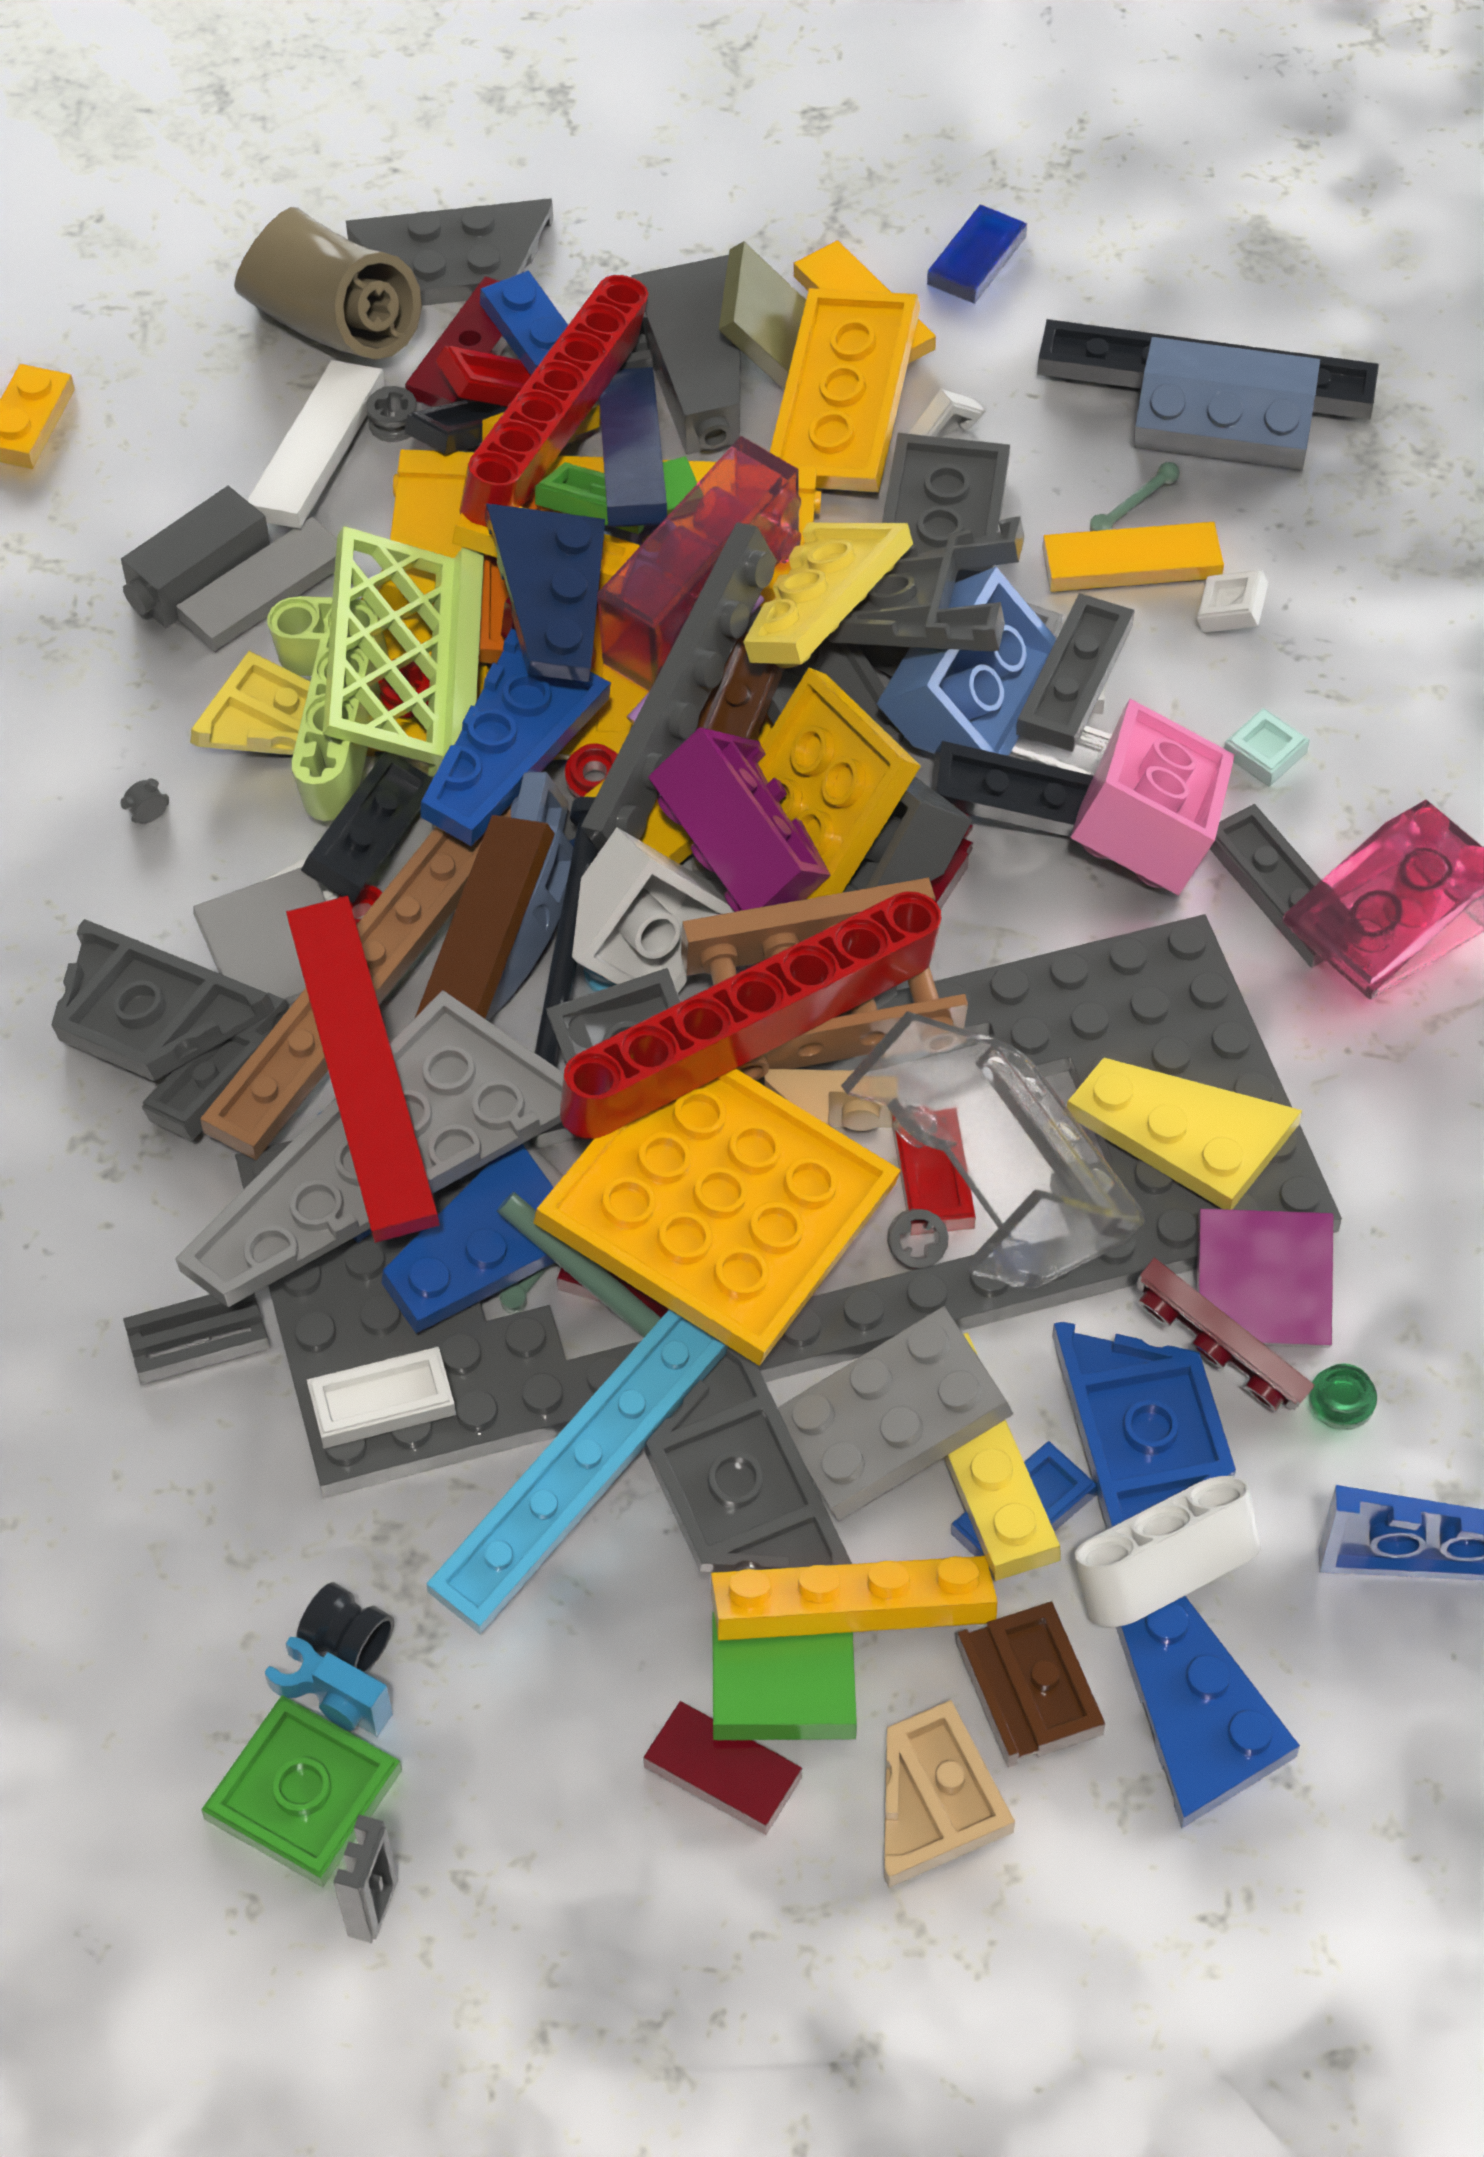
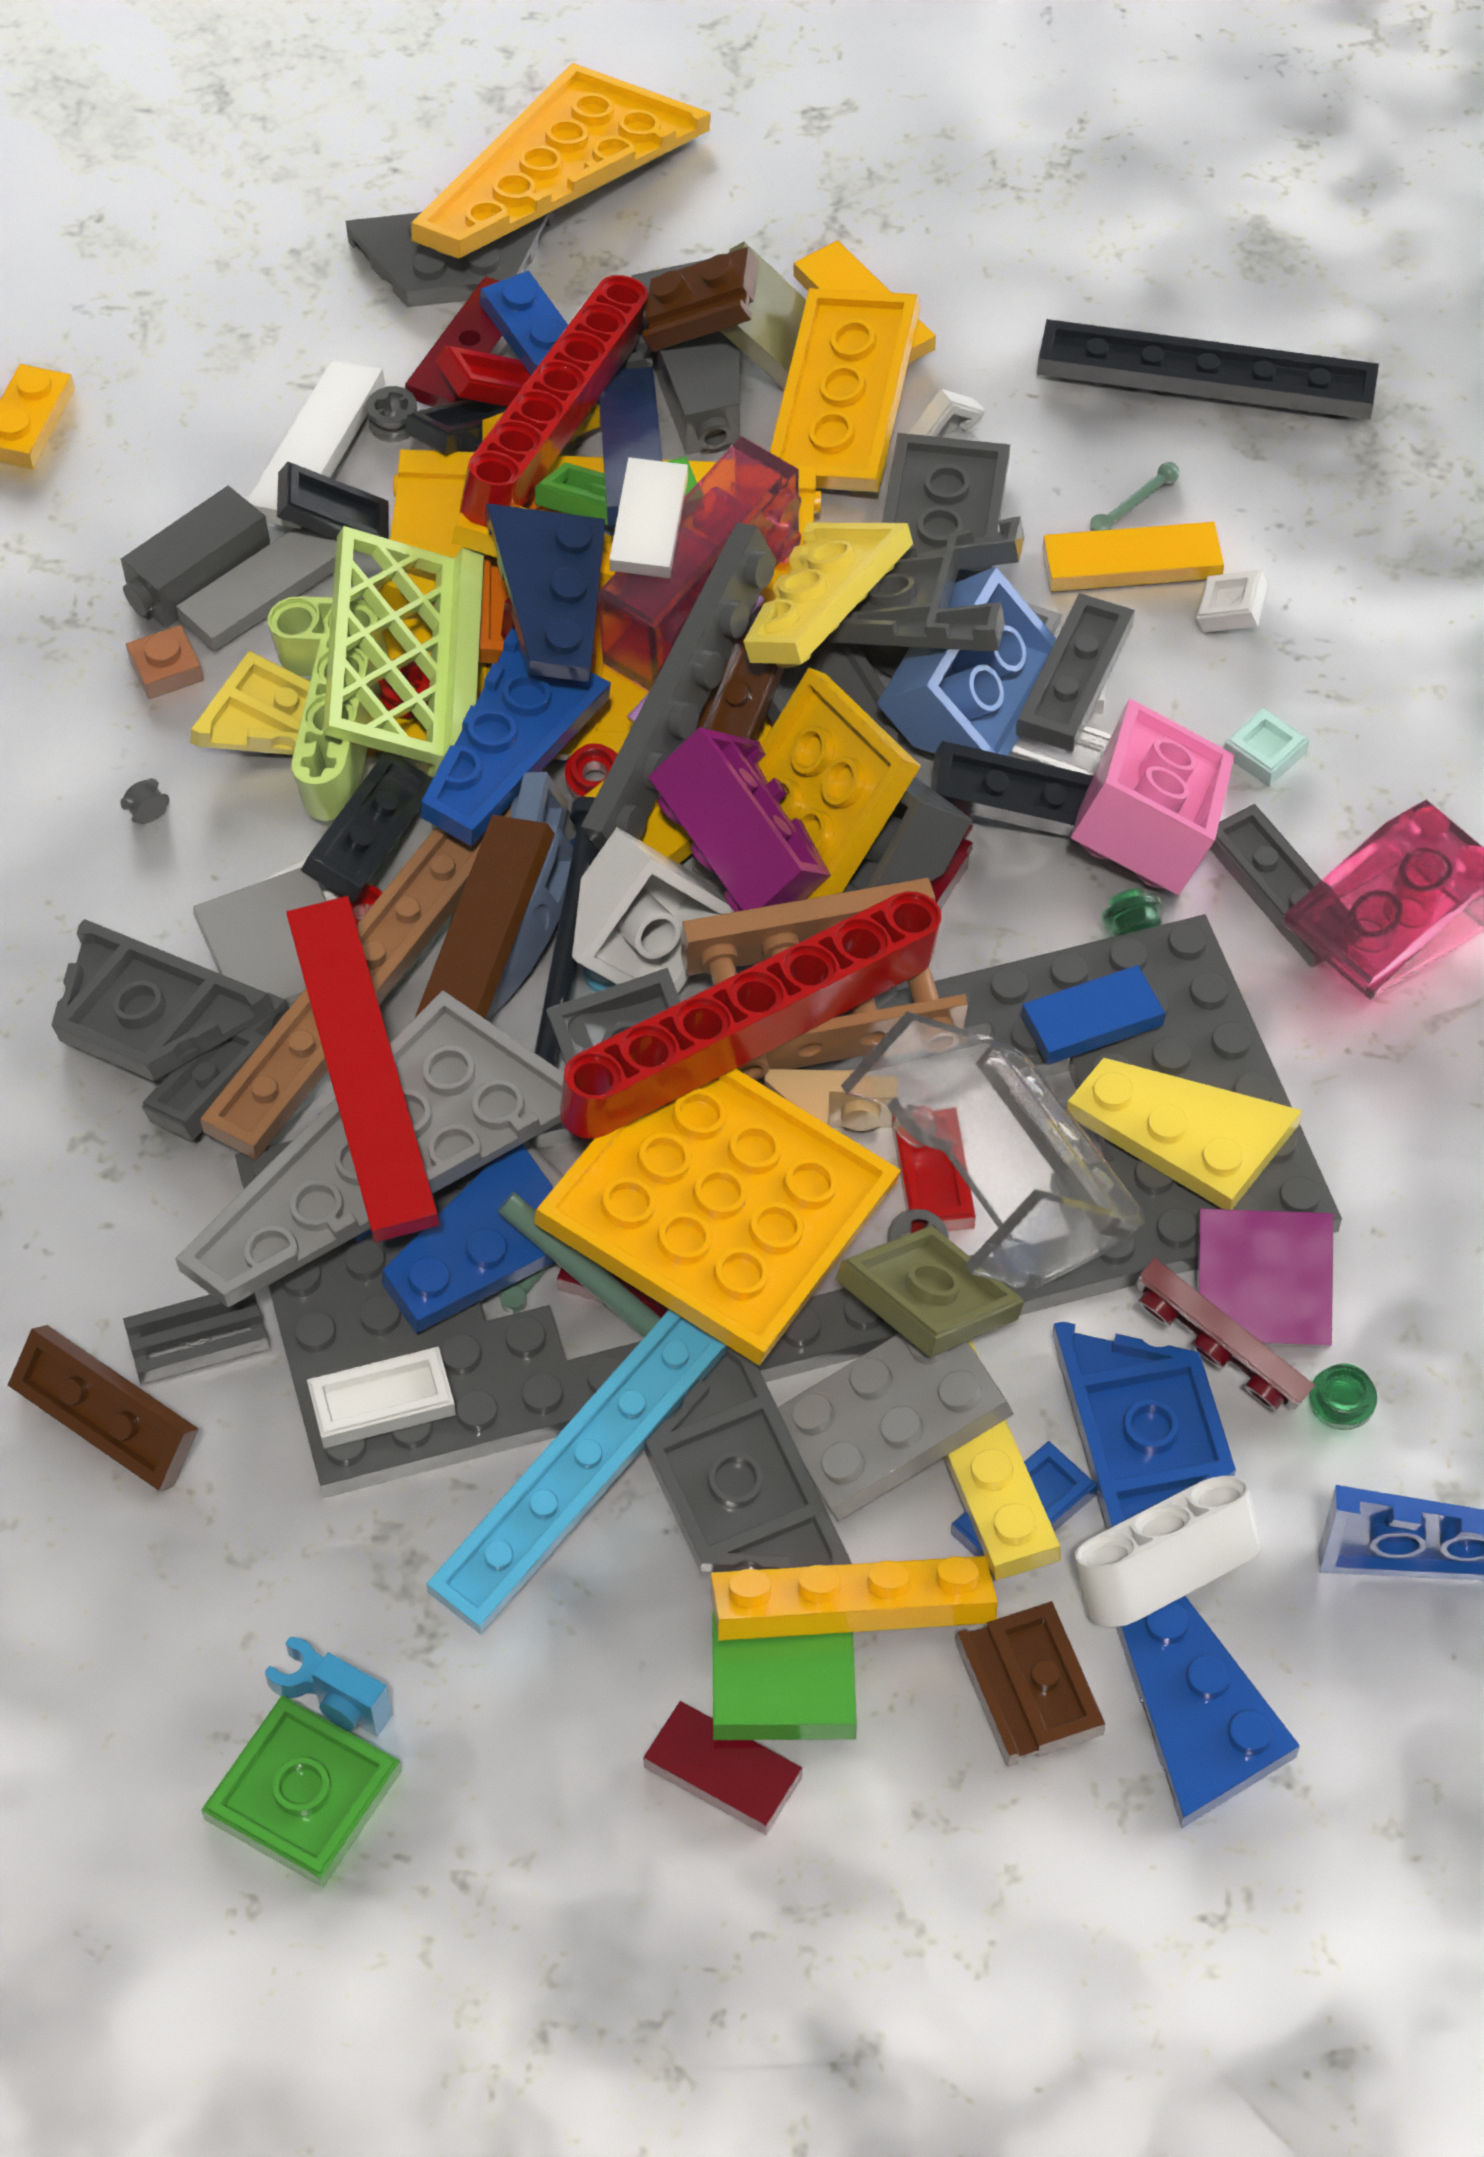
(103, 1407): none -> reddish brown plate
(164, 662): none -> nougat plate
(328, 504): none -> black tile
(330, 287): dark tan brick -> none
(344, 1629): black wheel -> none
(369, 1869): dark grey tile -> none
(555, 151): none -> yellow wing
(649, 517): none -> white tile
(700, 298): none -> reddish brown plate
(928, 1291): none -> olive tile
(937, 1795): tan wing -> none
(977, 254): clear blue tile -> none
(1092, 1014): none -> blue tile
(1132, 912): none -> clear green plate
(1226, 403): sand blue slope -> none

